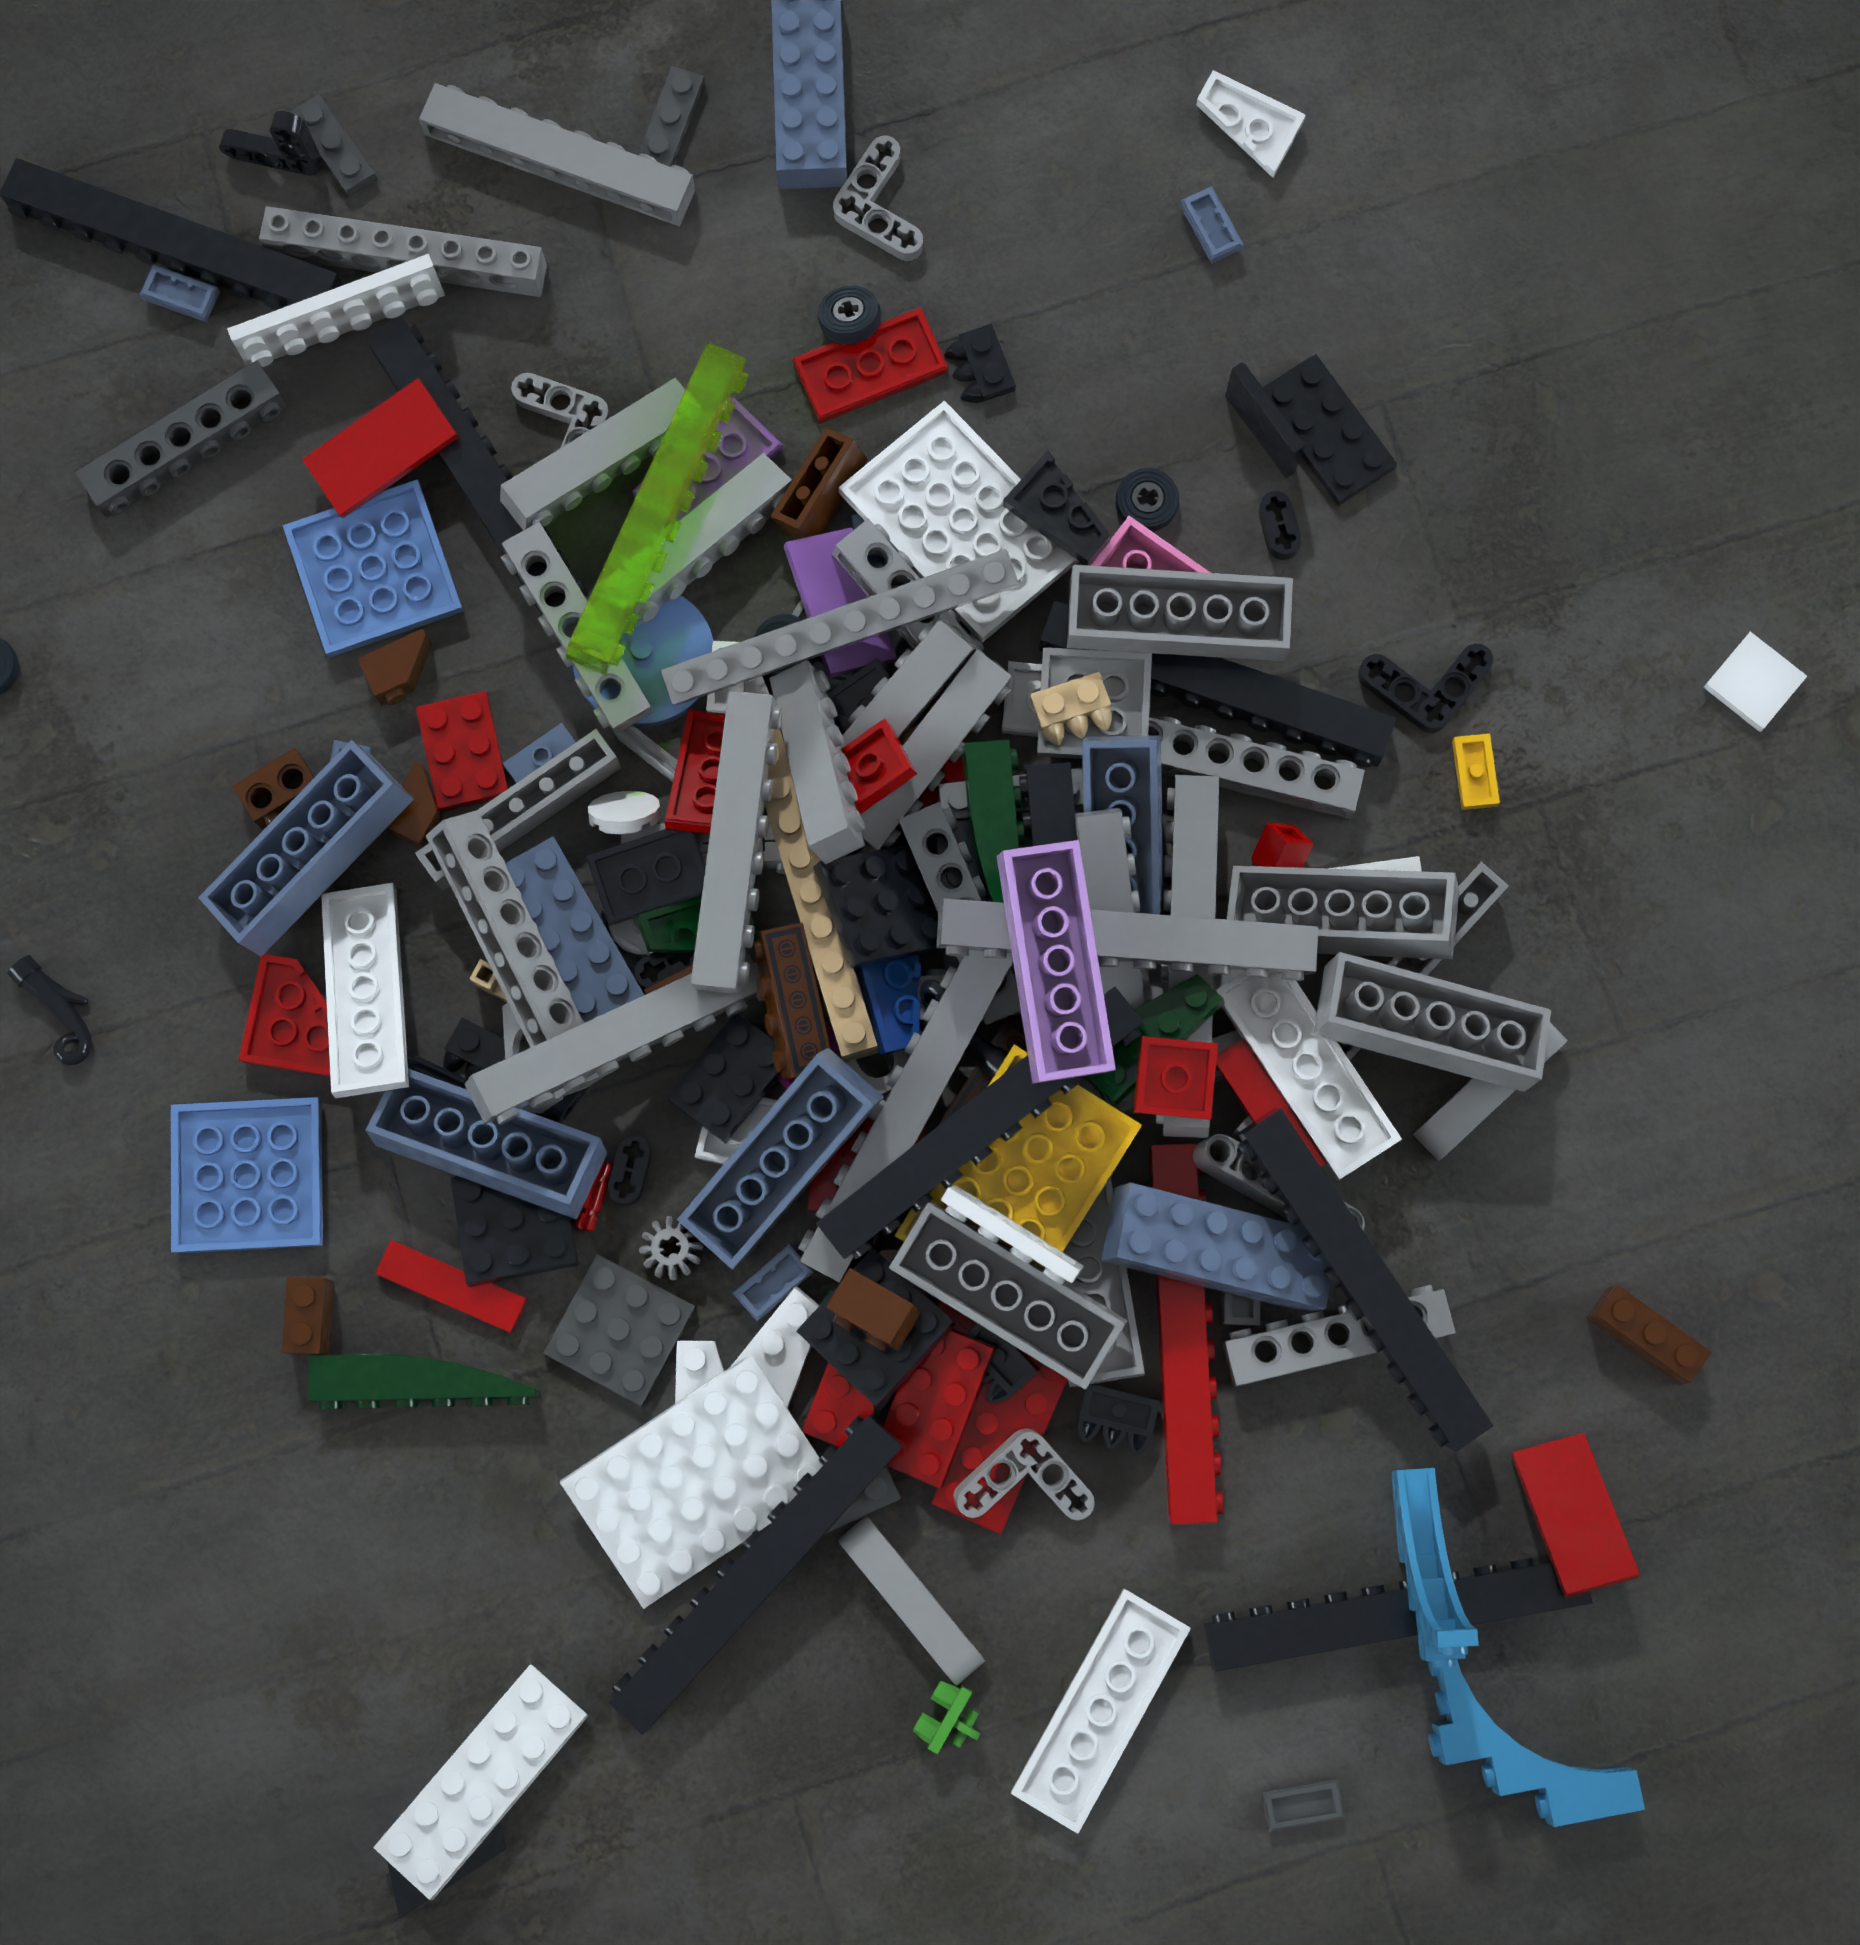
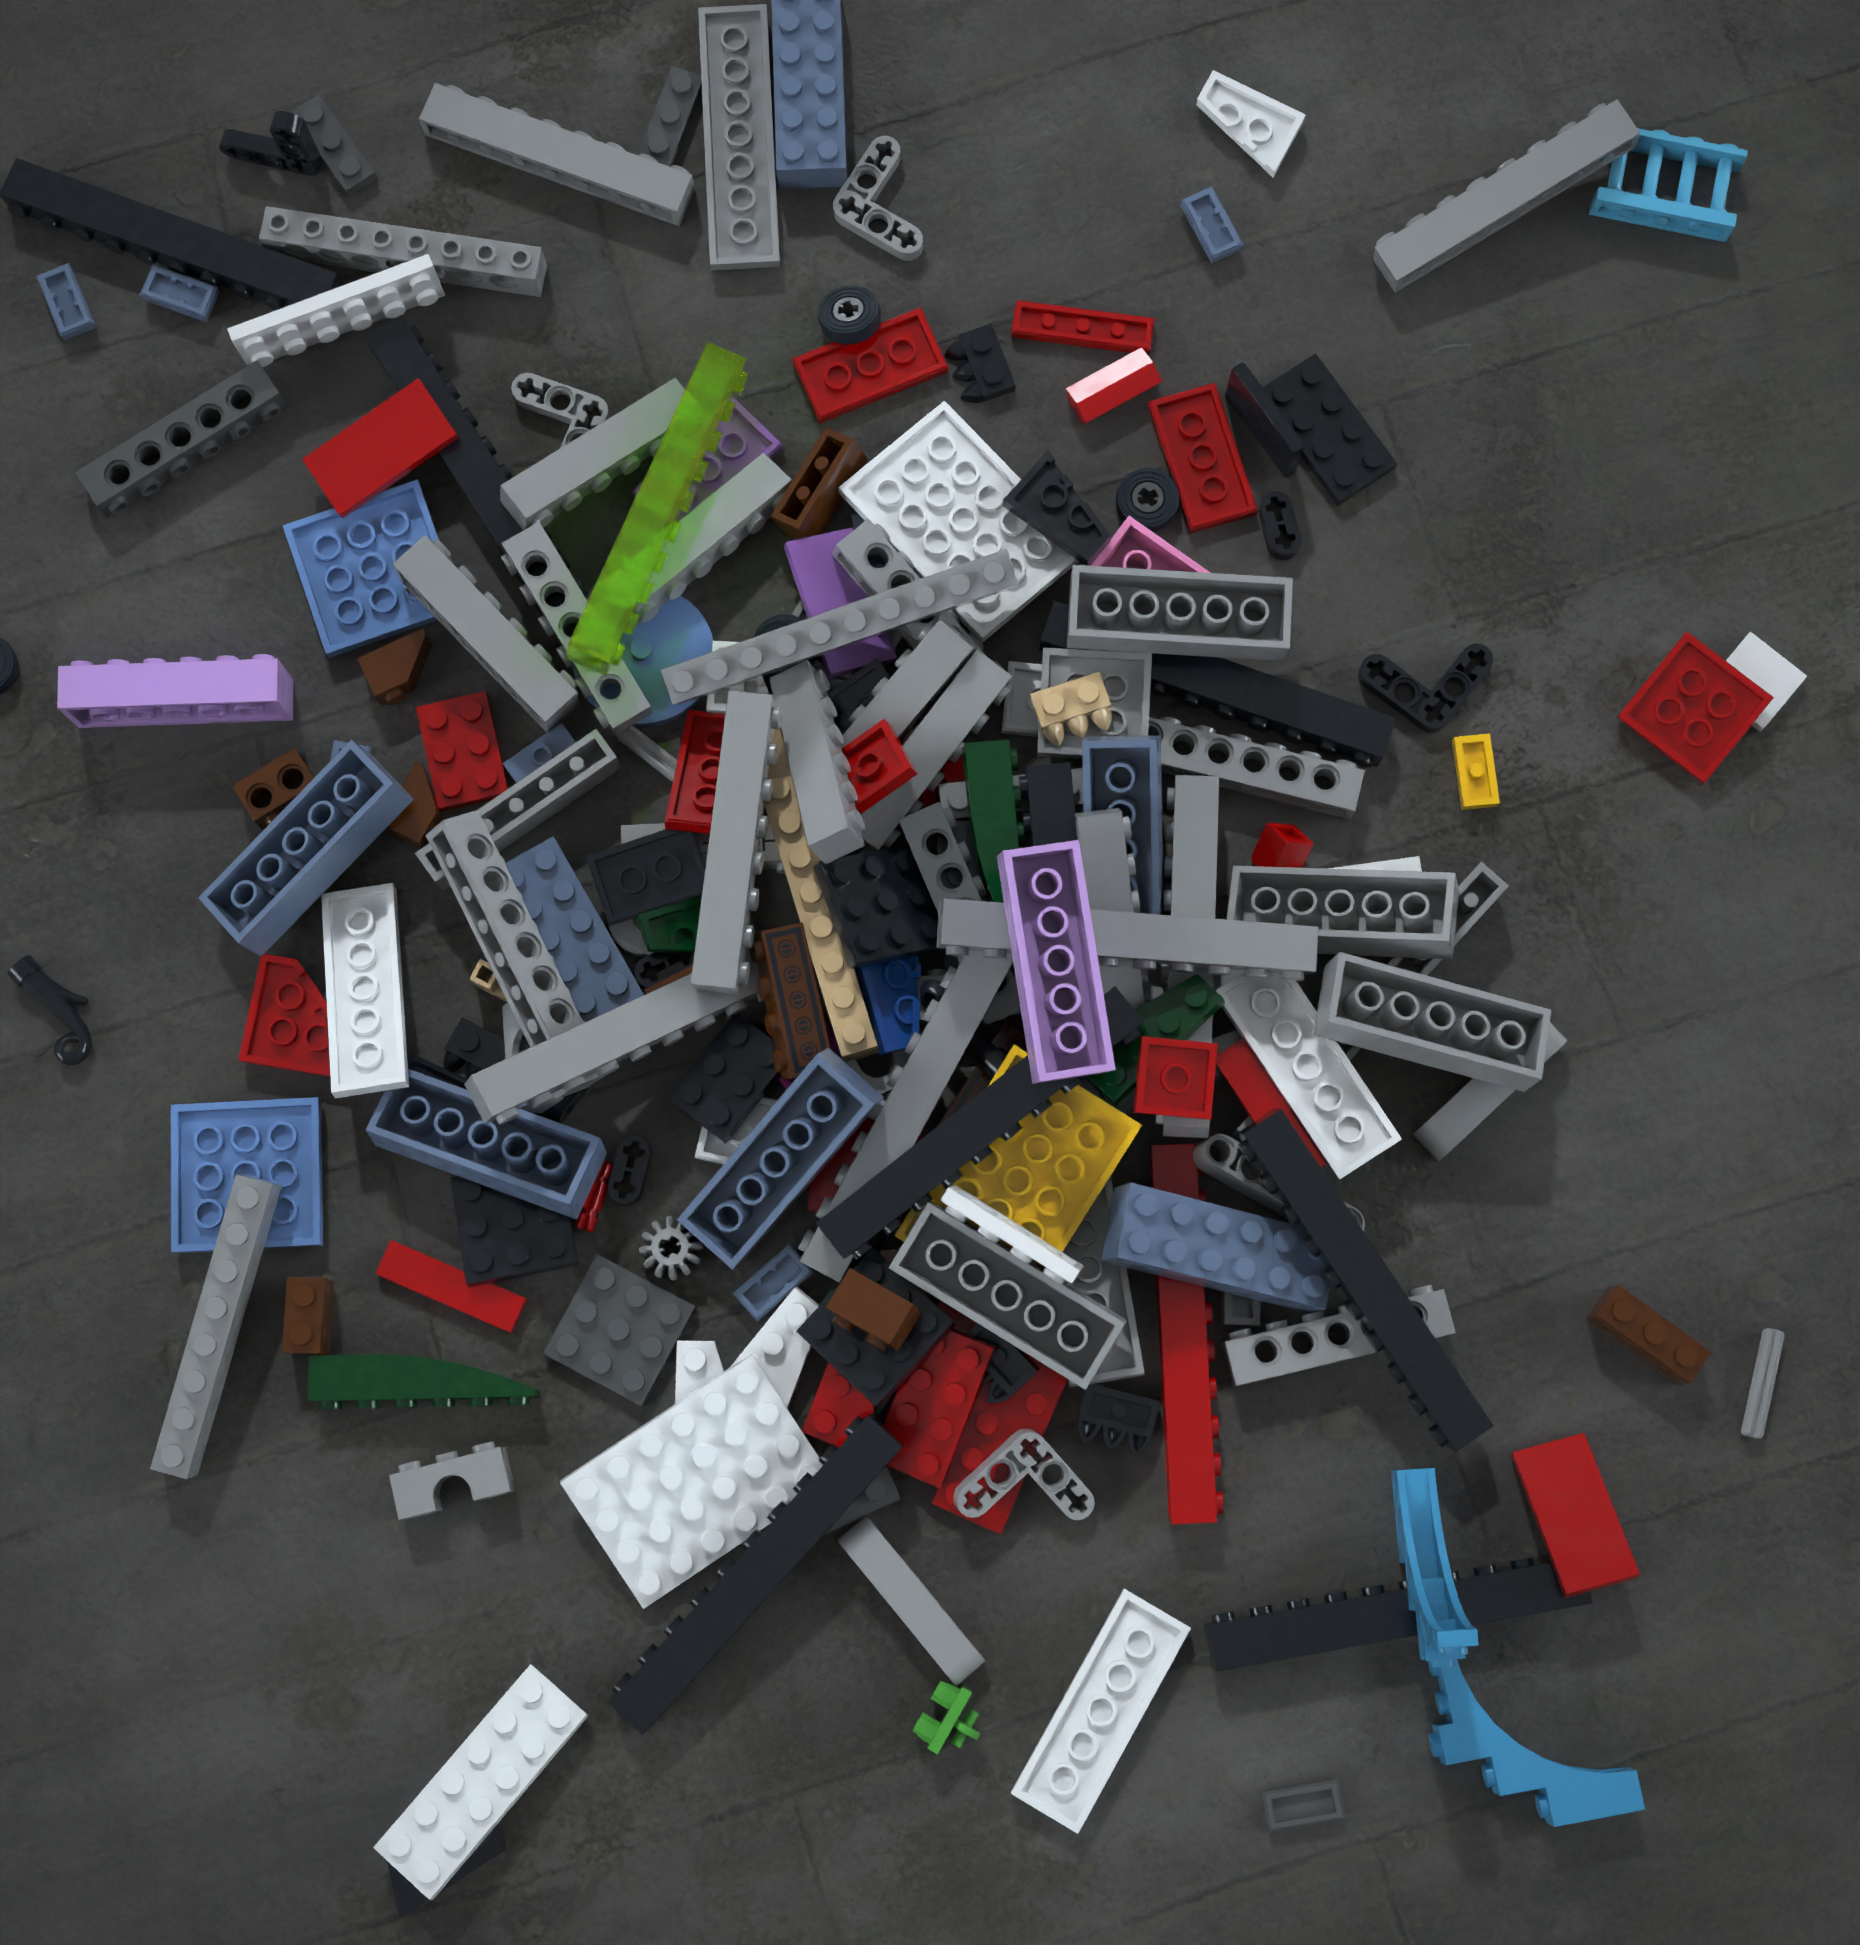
(66, 301): none -> sand blue plate
(175, 691): none -> lavender brick
(216, 1326): none -> light grey brick
(418, 1487): none -> light grey arch
(486, 634): none -> light grey brick
(624, 812): white tile -> none
(738, 137): none -> light grey plate
(1082, 327): none -> red tile
(1113, 385): none -> red piece
(1202, 458): none -> red tile
(1505, 195): none -> light grey brick
(1676, 215): none -> medium azure fence
(1695, 707): none -> red plate
(1762, 1383): none -> light grey axle

